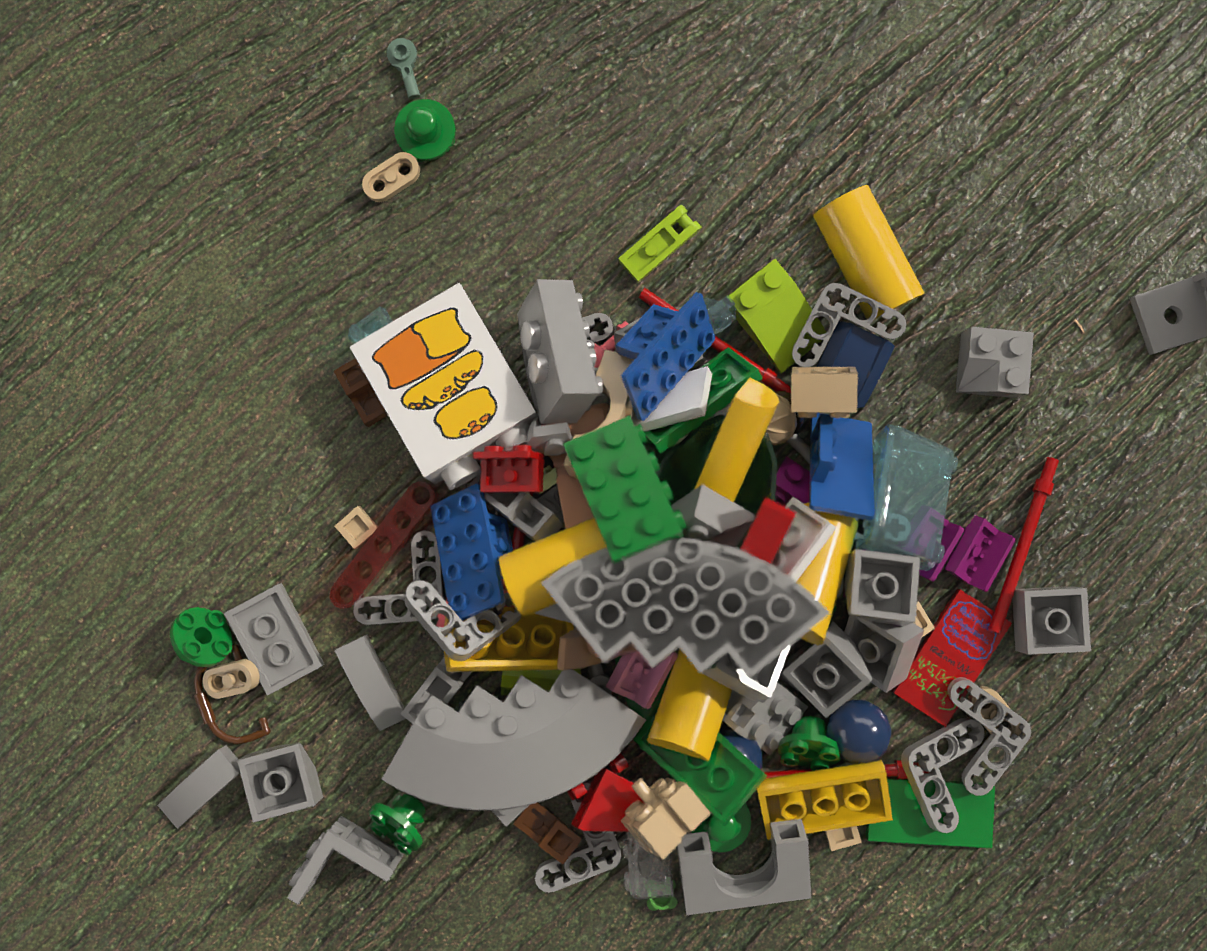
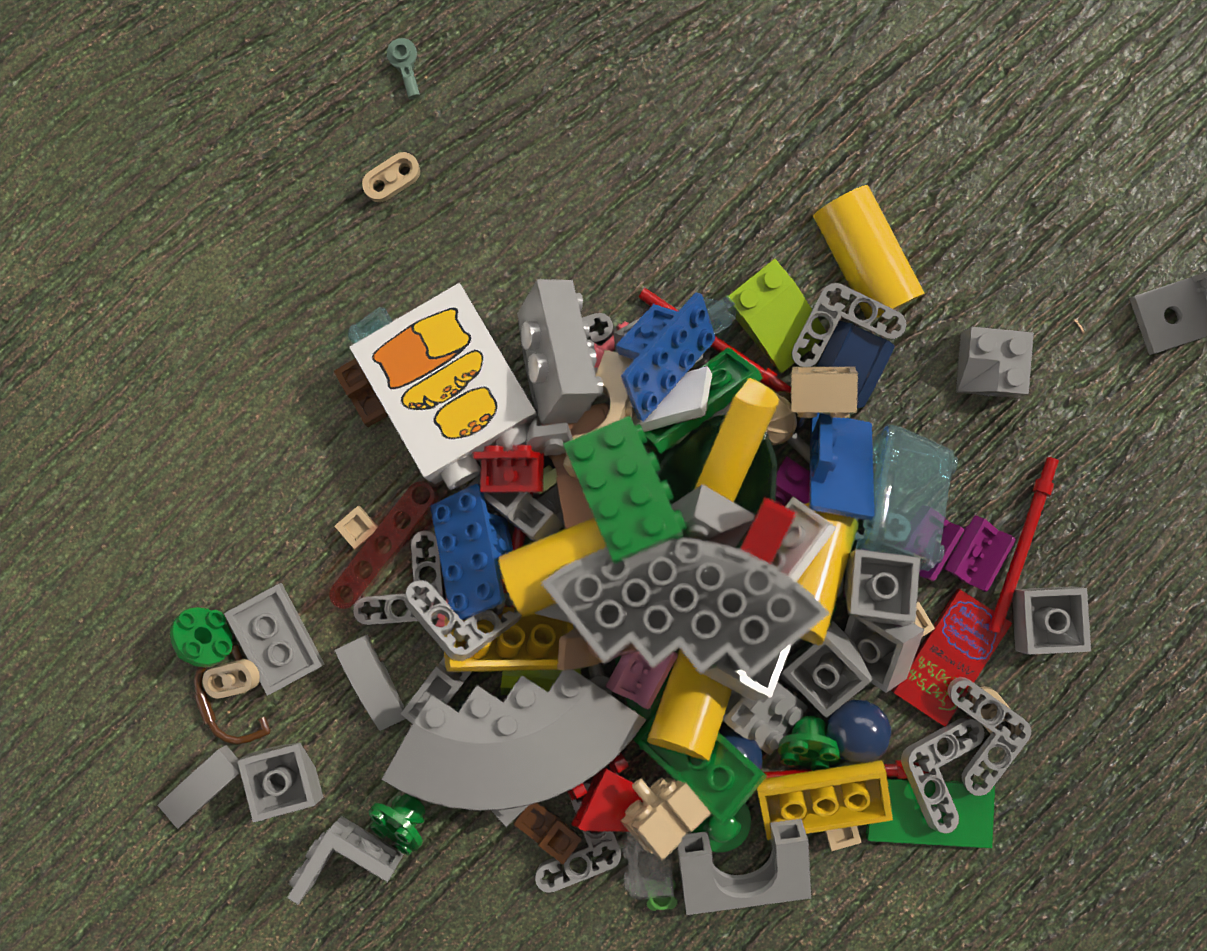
(425, 129): green plate -> none
(658, 244): lime plate -> none

